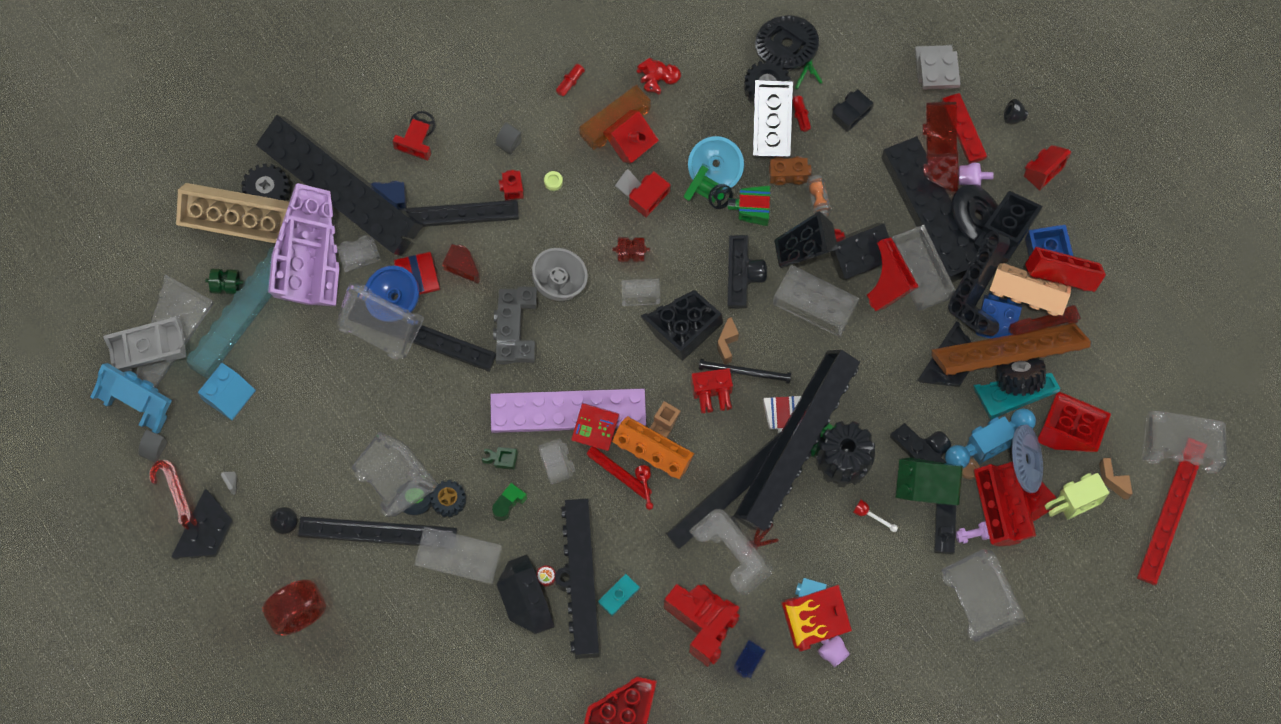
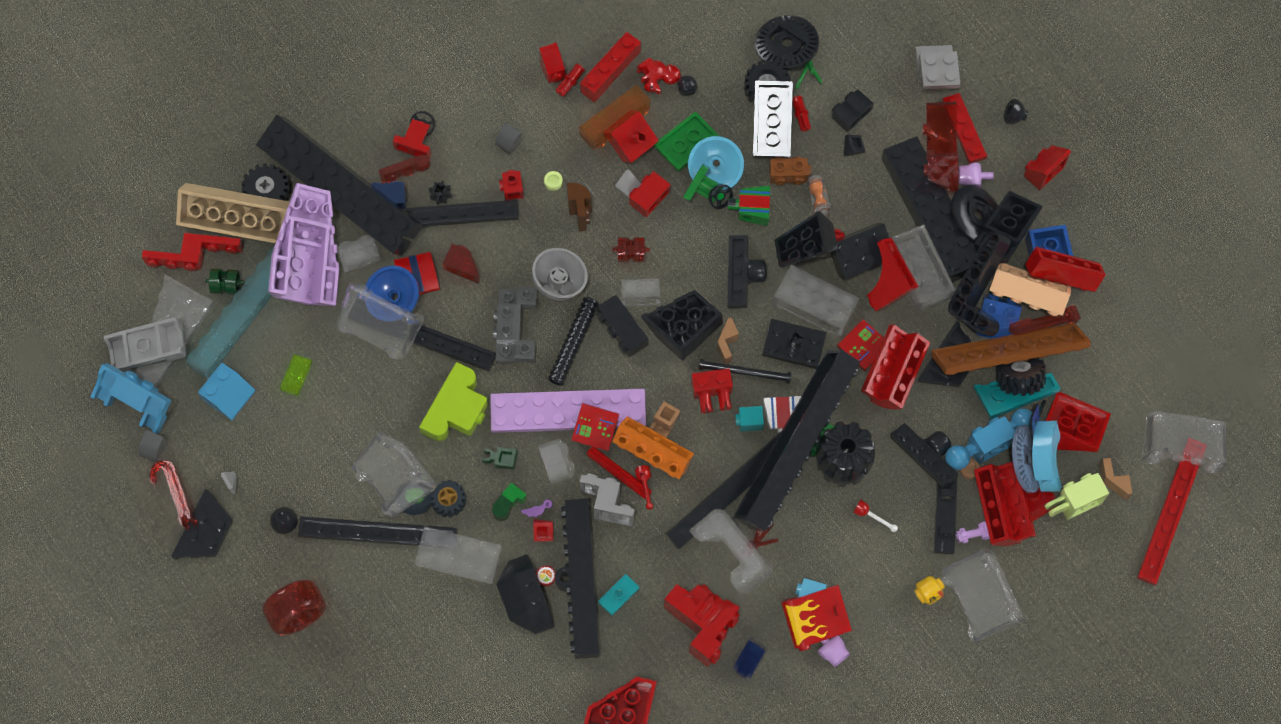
(192, 251): none -> red bracket
(296, 375): none -> clear neon green plate
(404, 168): none -> clear red hinge
(440, 187): none -> black gear
(455, 406): none -> lime brick
(538, 510): none -> medium lavender piece
(542, 530): none -> red slope
(552, 63): none -> red slope
(573, 341): none -> black piece
(579, 203): none -> reddish brown brick
(607, 499): none -> light grey bracket
(610, 67): none -> red brick
(621, 326): none -> black brick
(681, 140): none -> green plate
(687, 85): none -> black piece
(750, 418): none -> teal brick
(794, 344): none -> black plate
(853, 145): none -> black slope
(862, 344): none -> red tile
(895, 368): none -> red brick
(929, 481): dark green slope -> none
(929, 590): none -> yellow head
(1035, 417): none -> piece
(1044, 455): none -> medium azure arch

